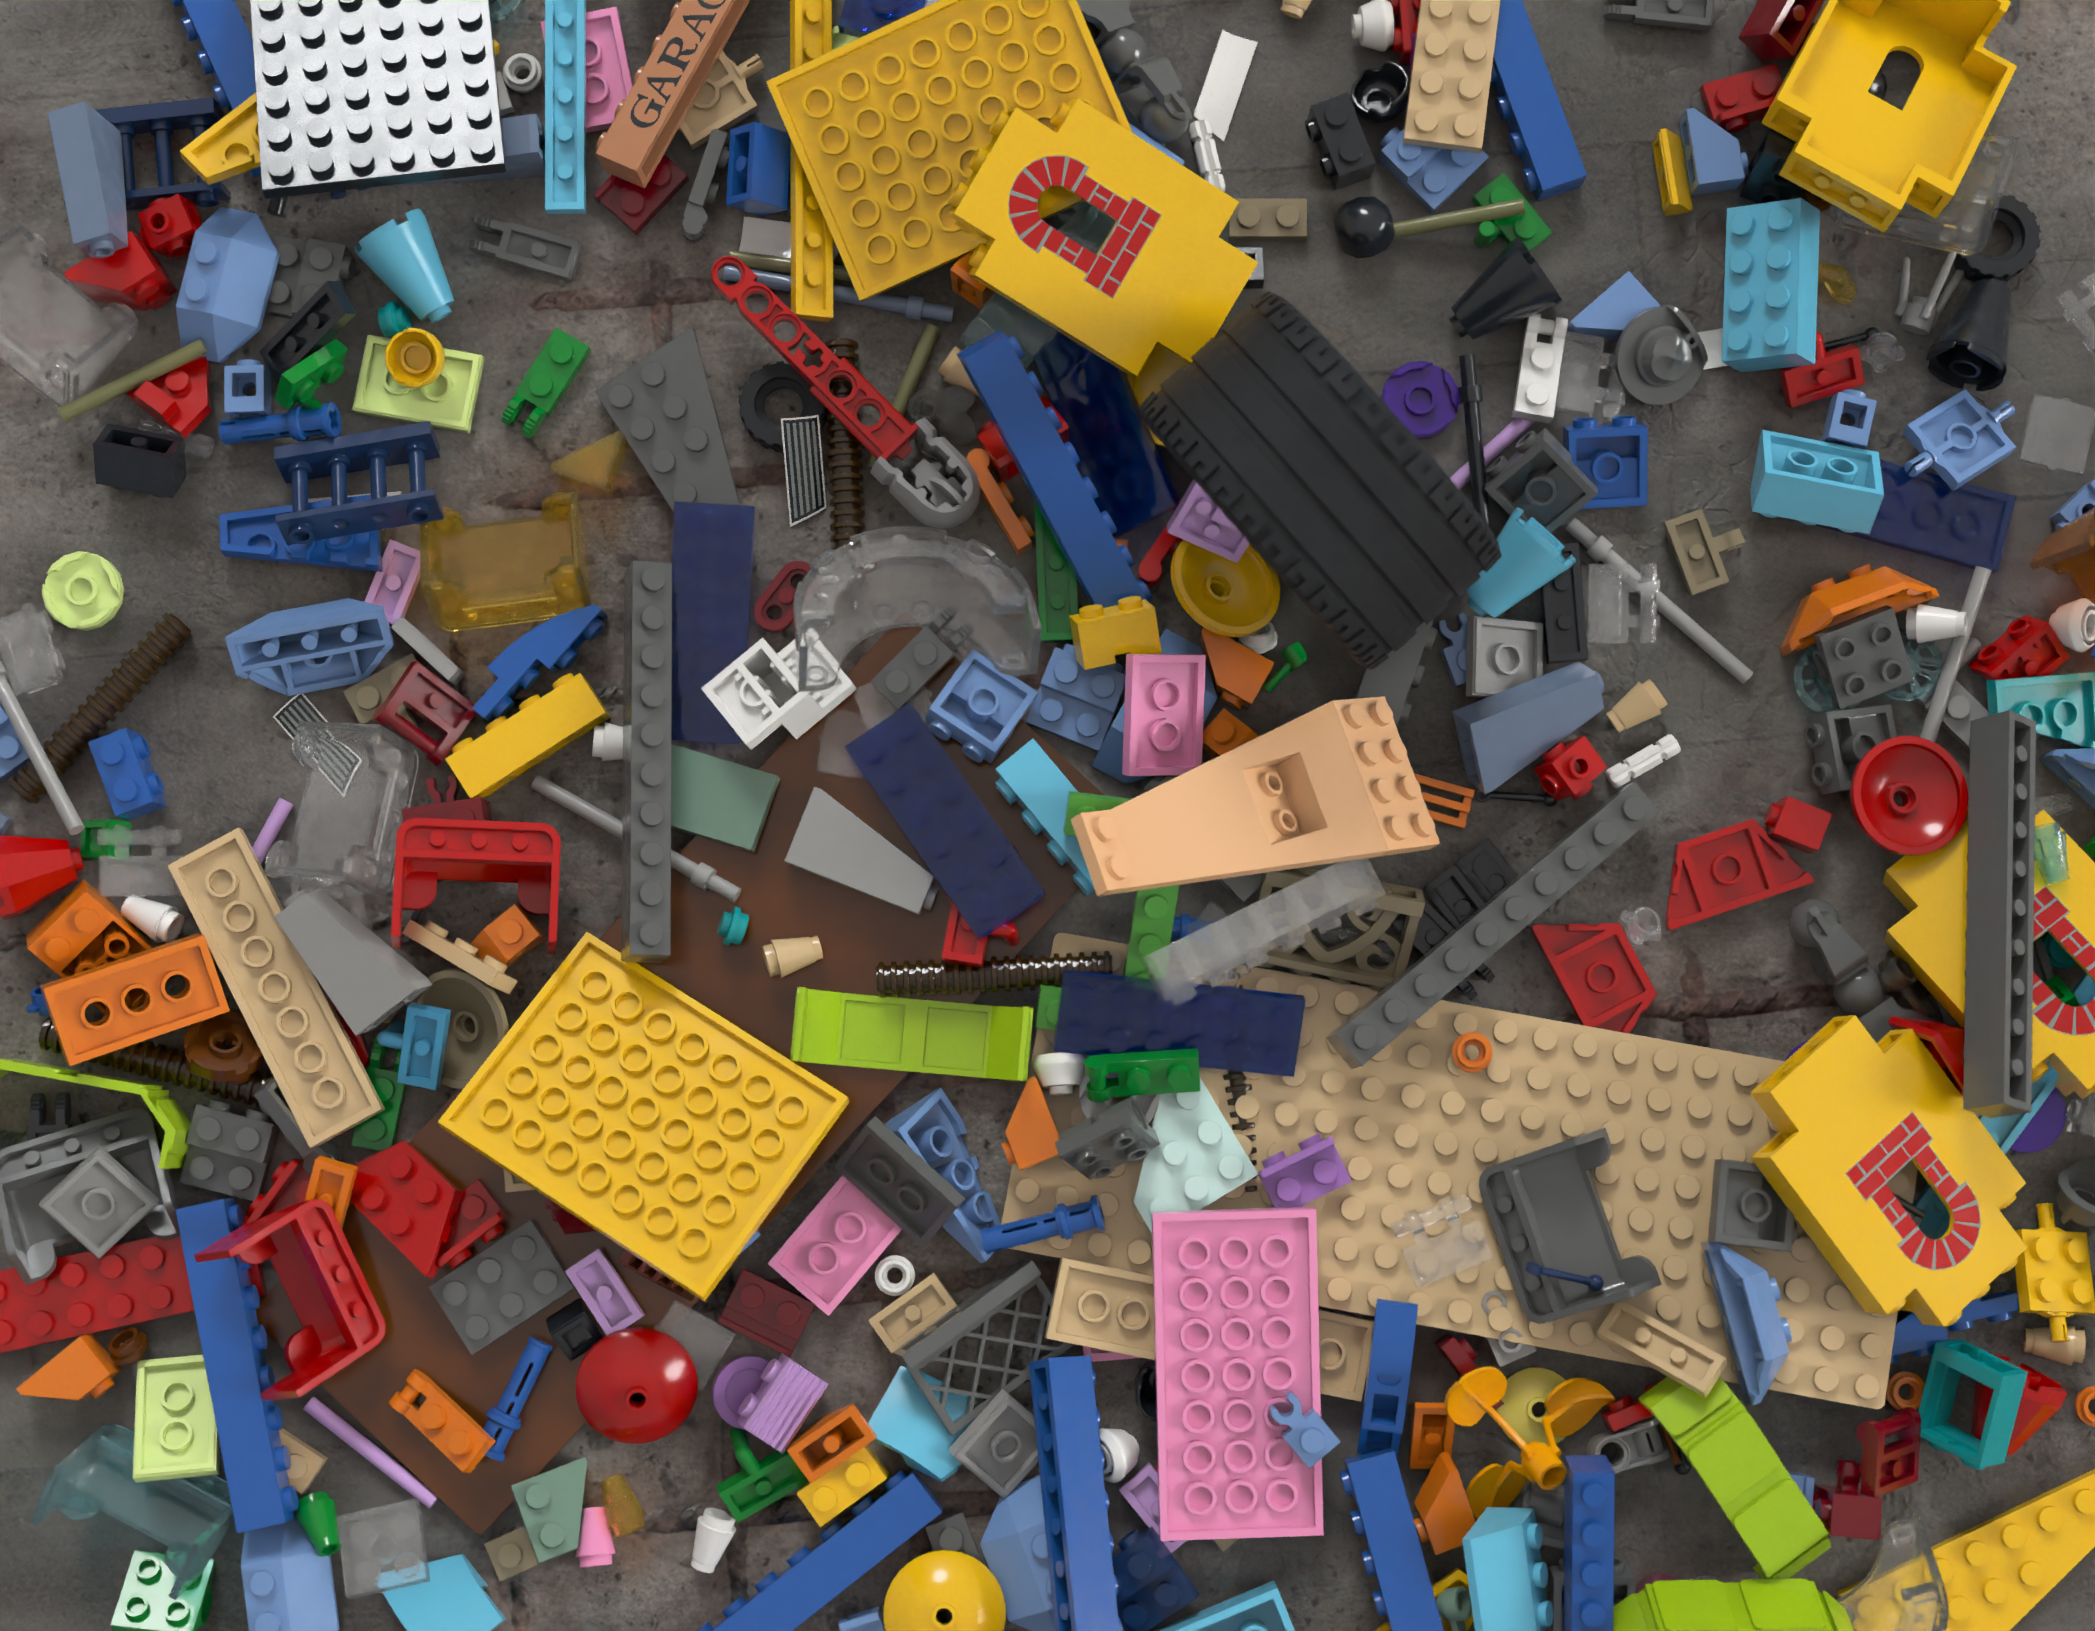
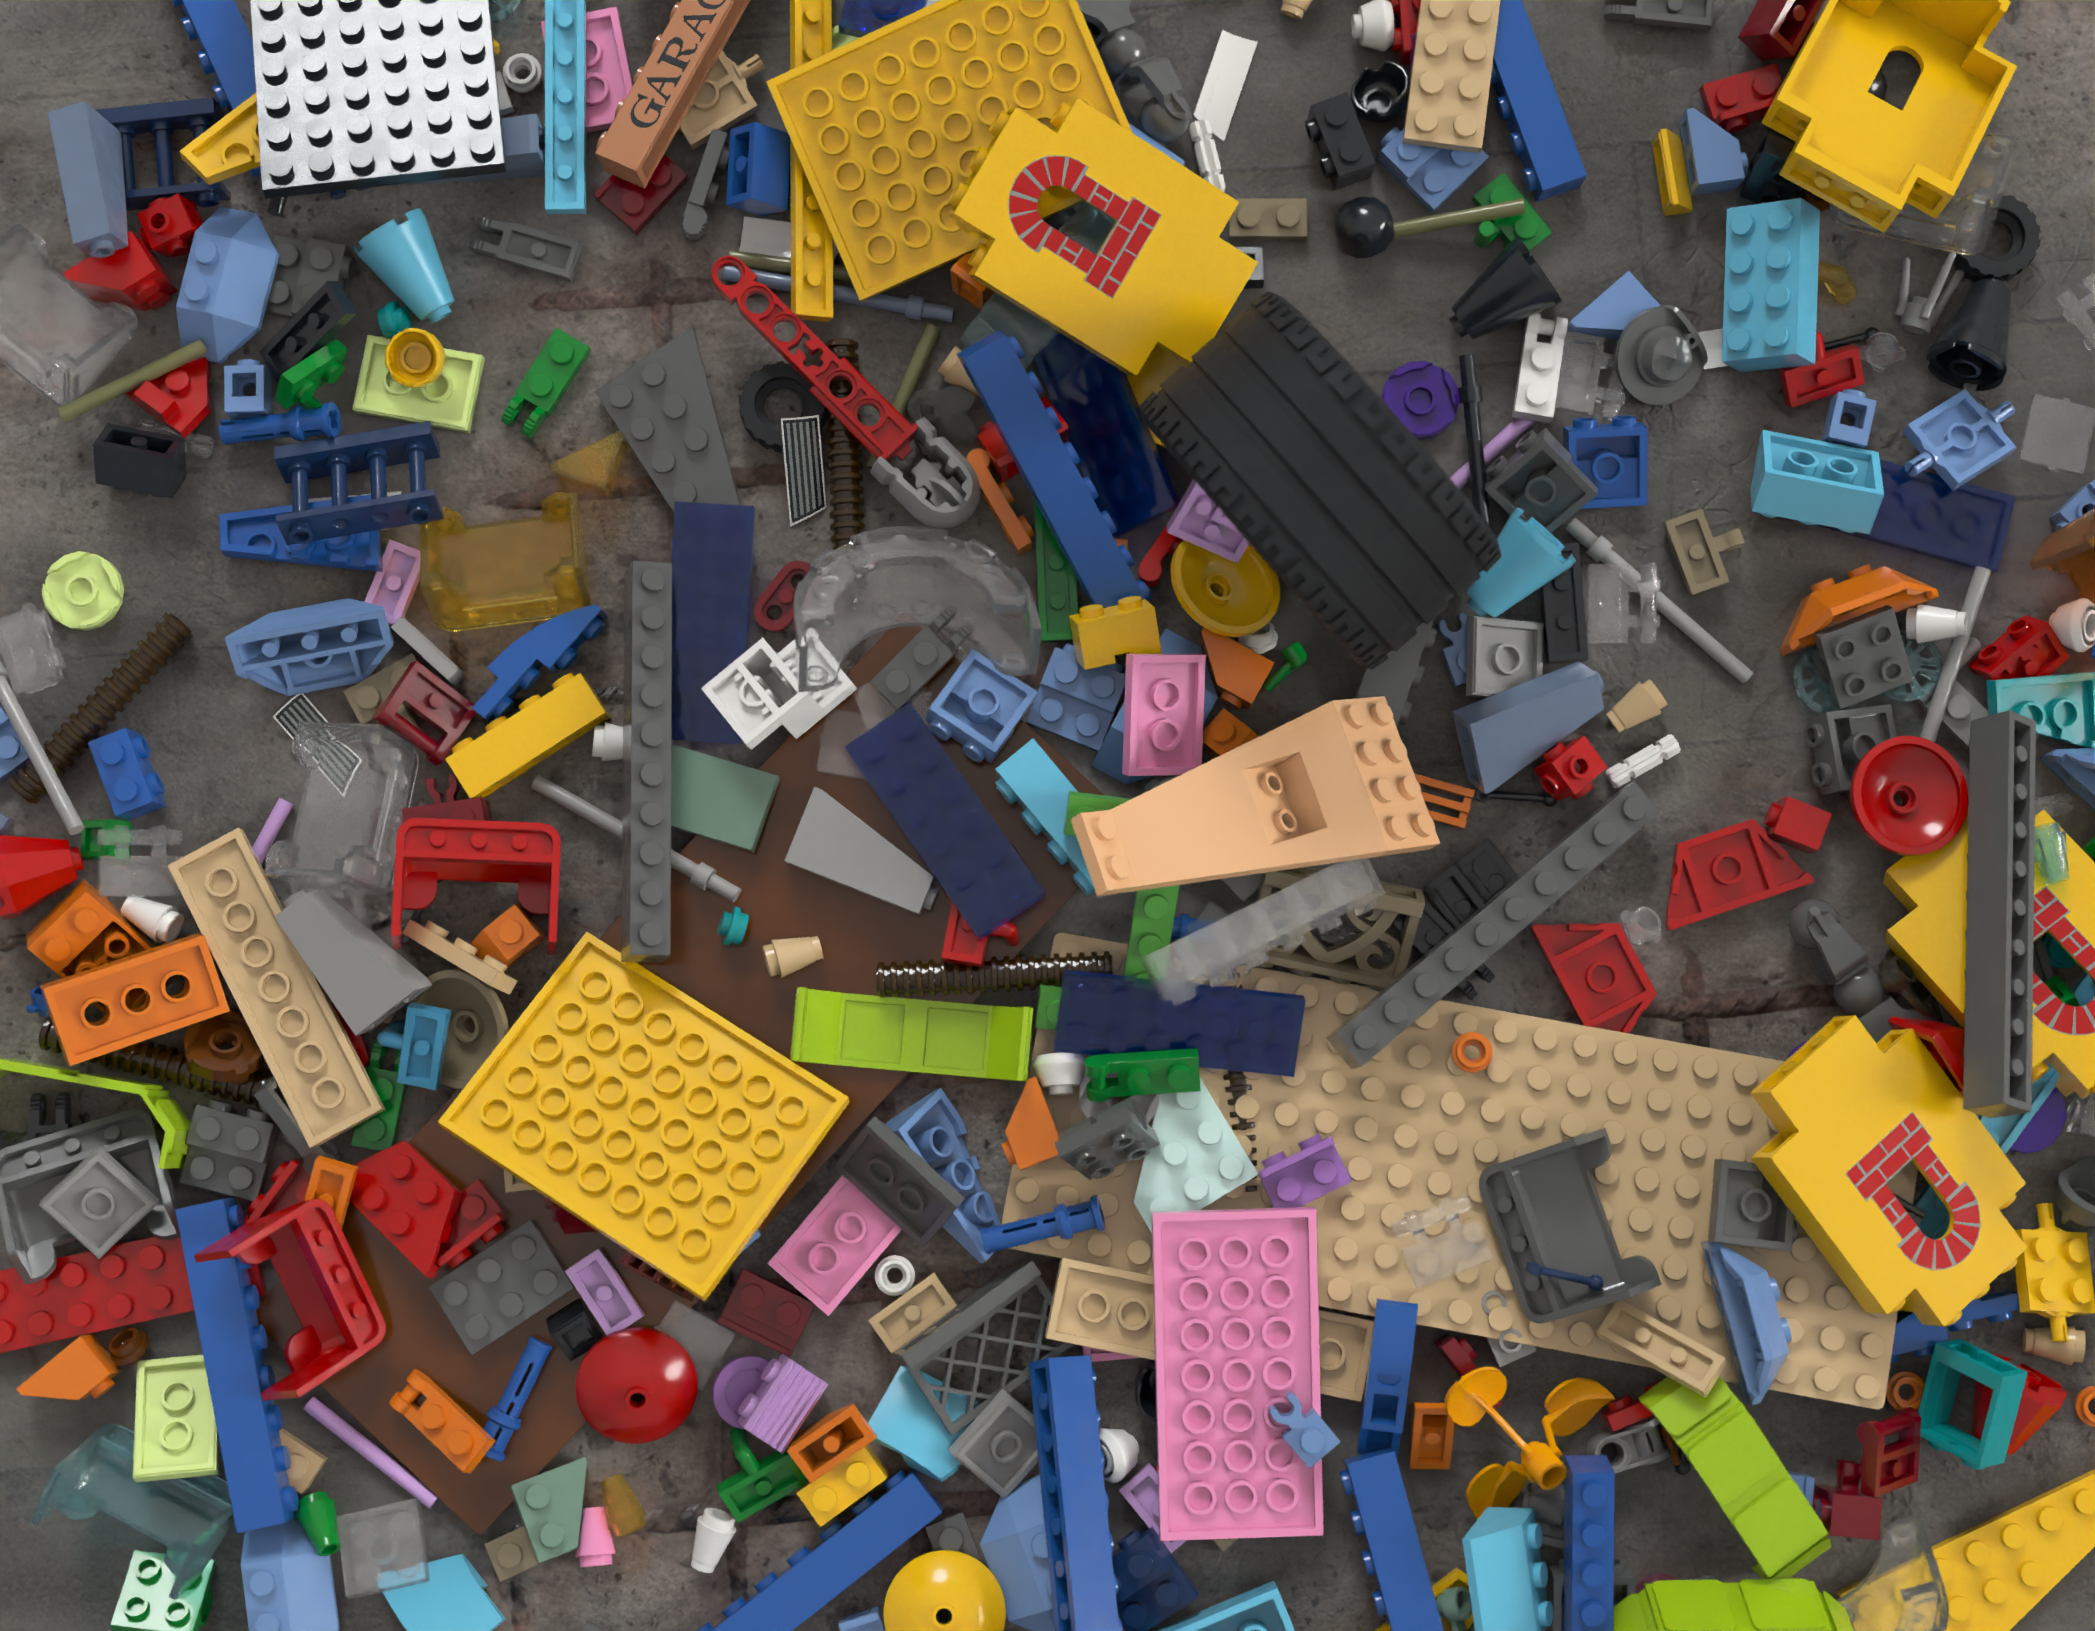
(1443, 1507): orange slope -> none
(1522, 1392): light yellow dish -> none

